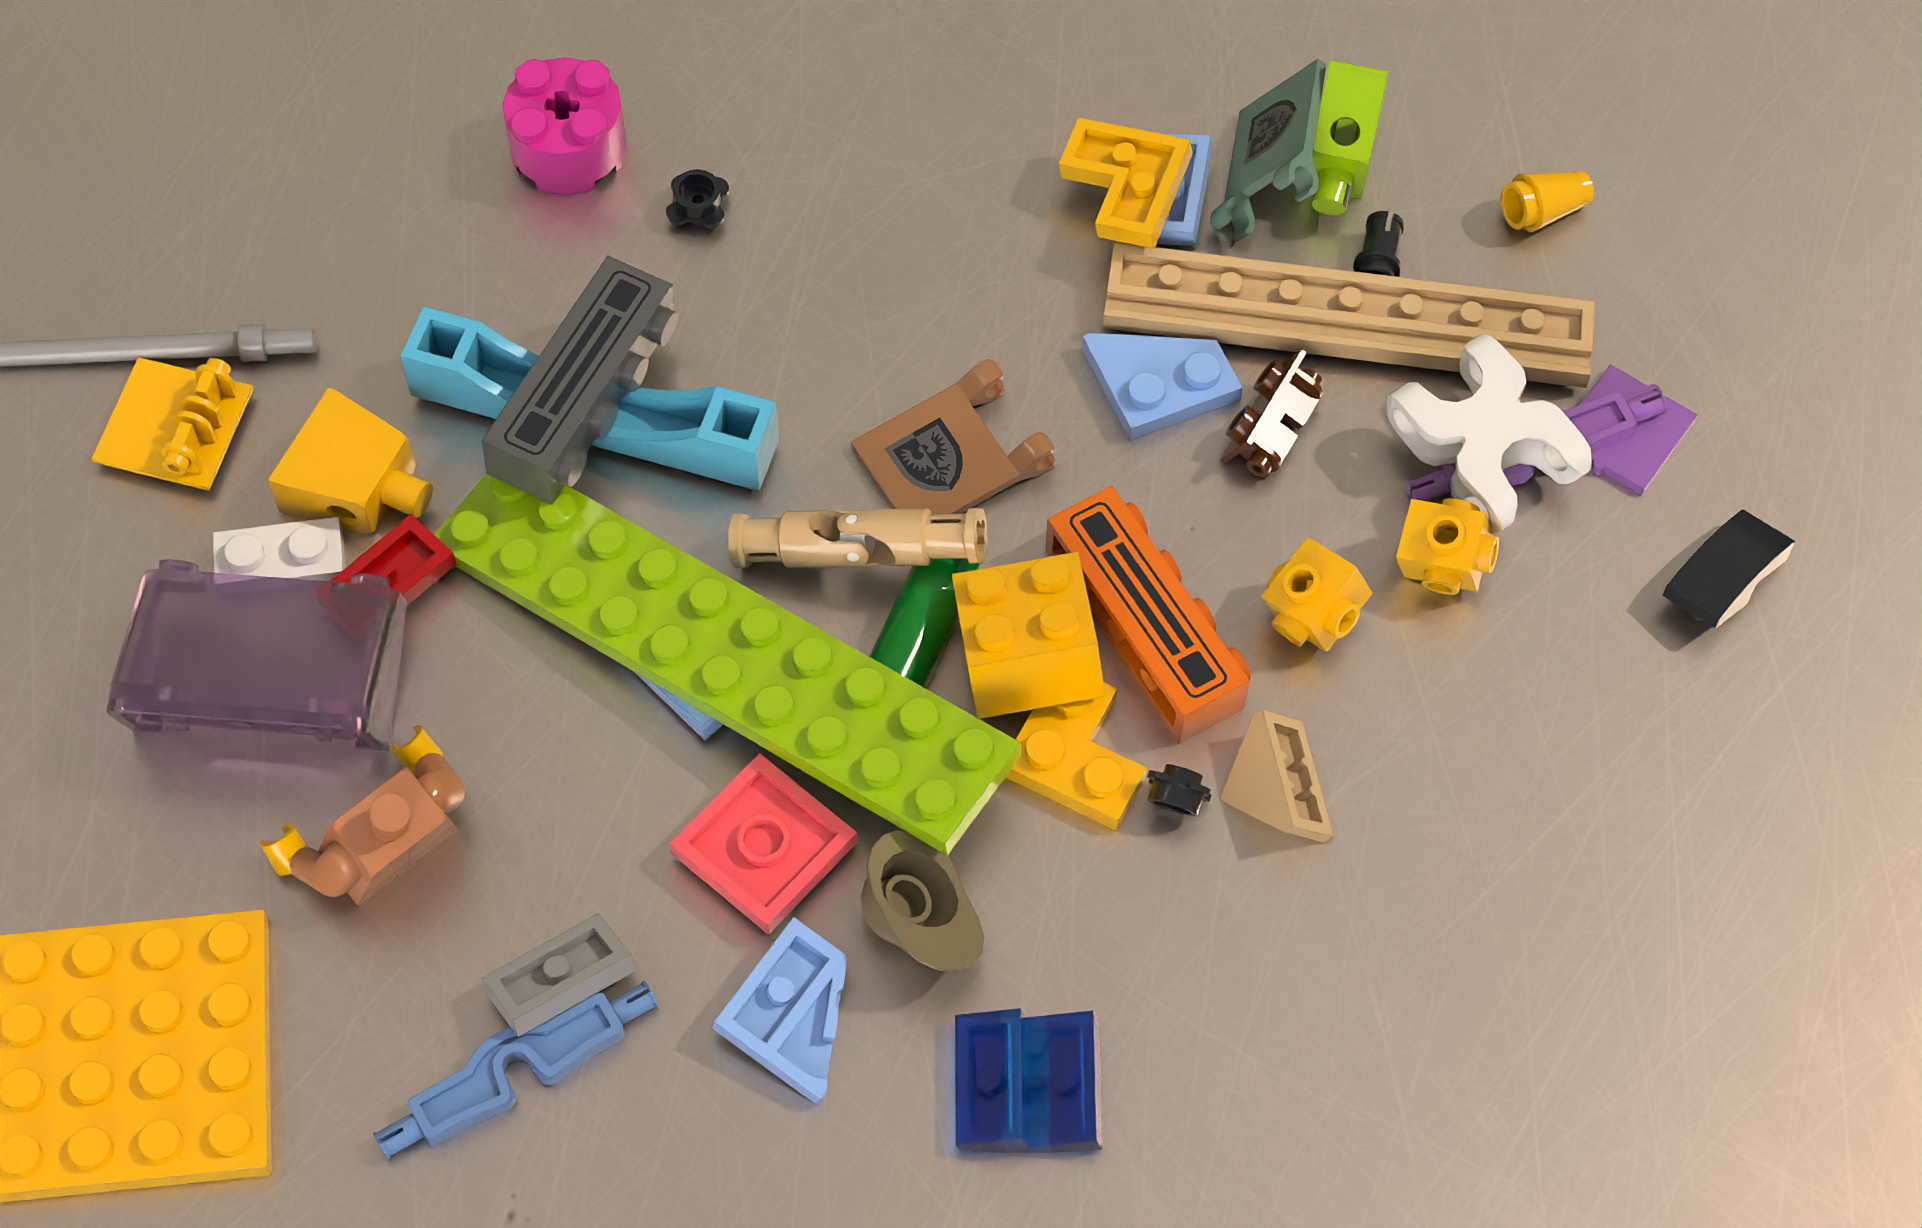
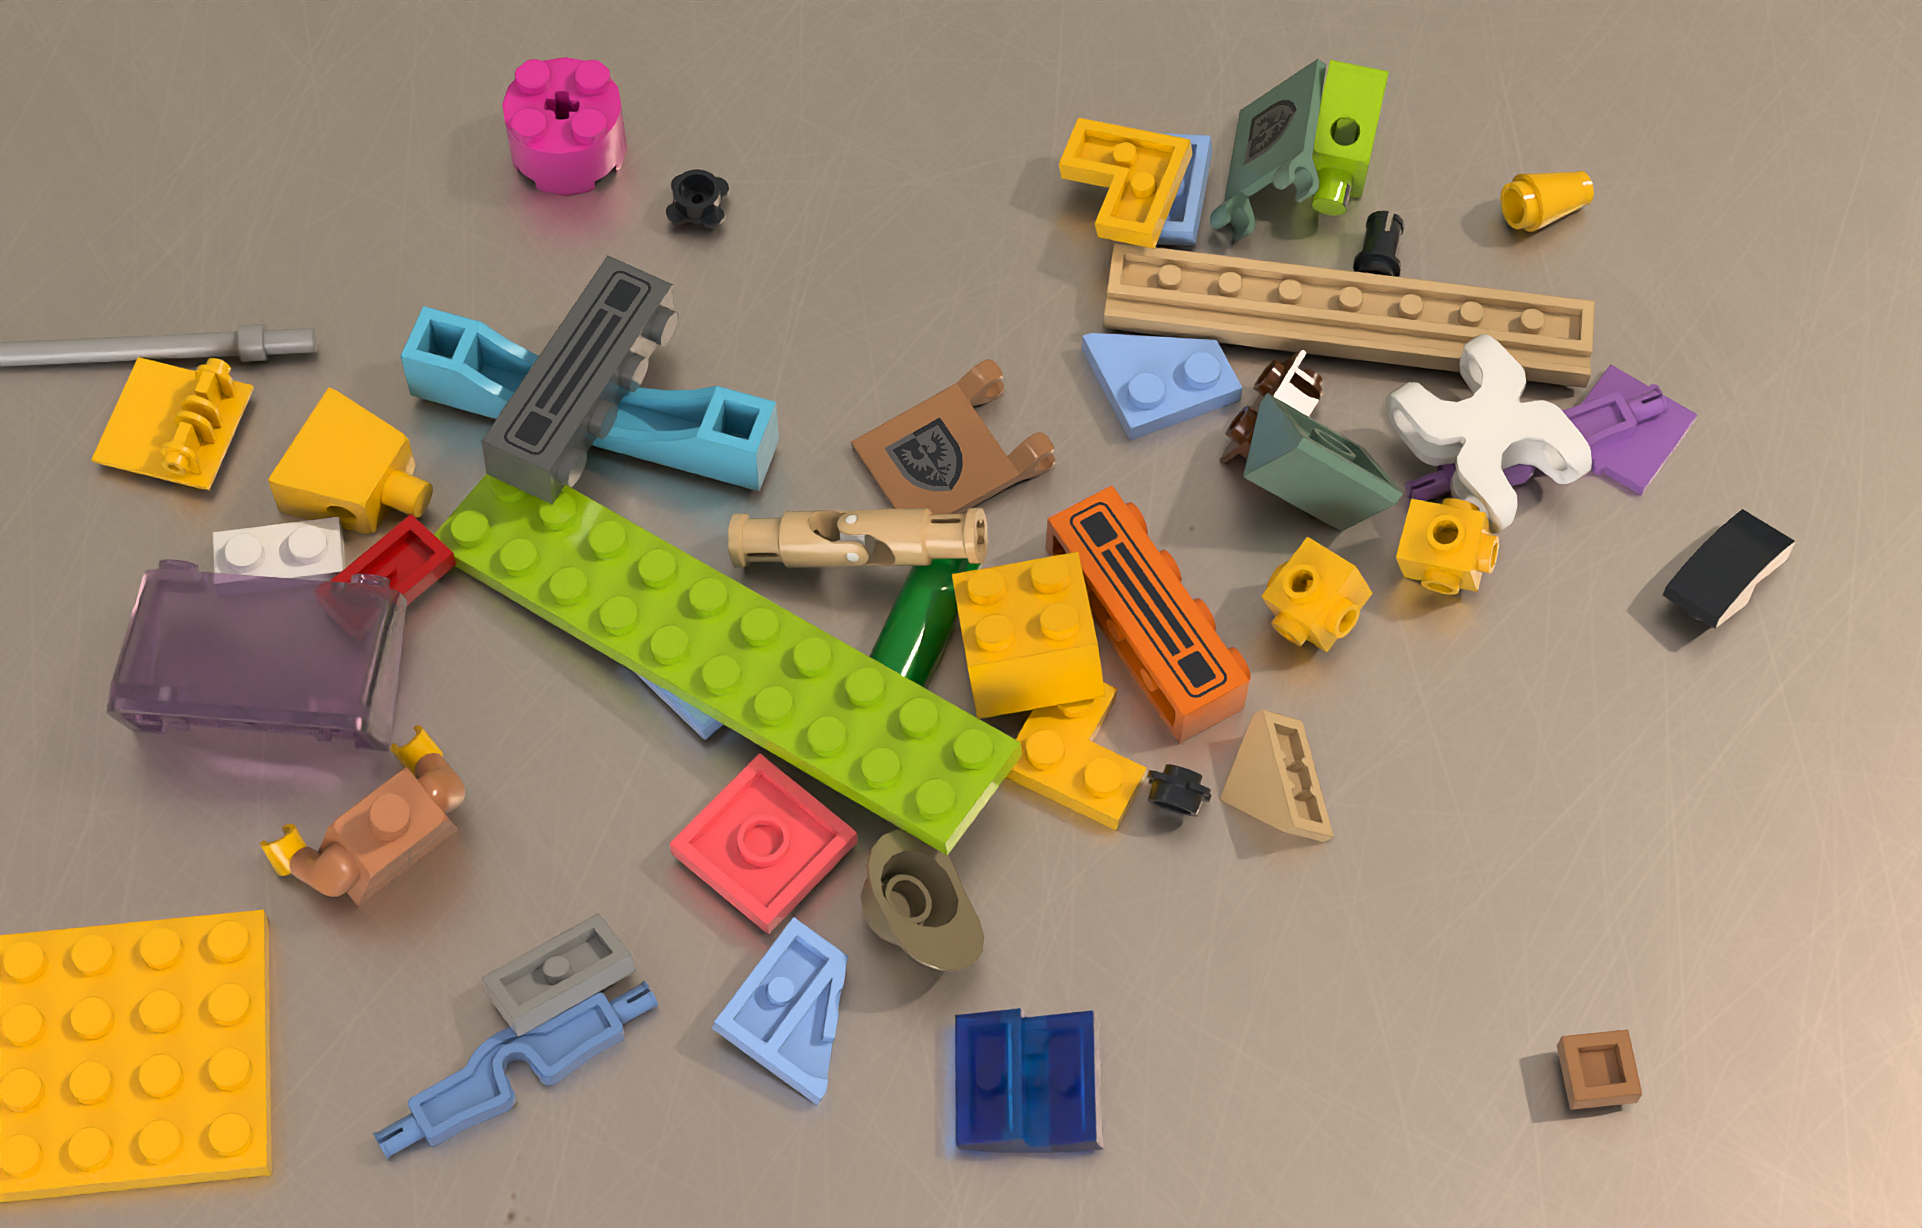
(1316, 467): none -> sand green slope
(1599, 1069): none -> medium nougat plate

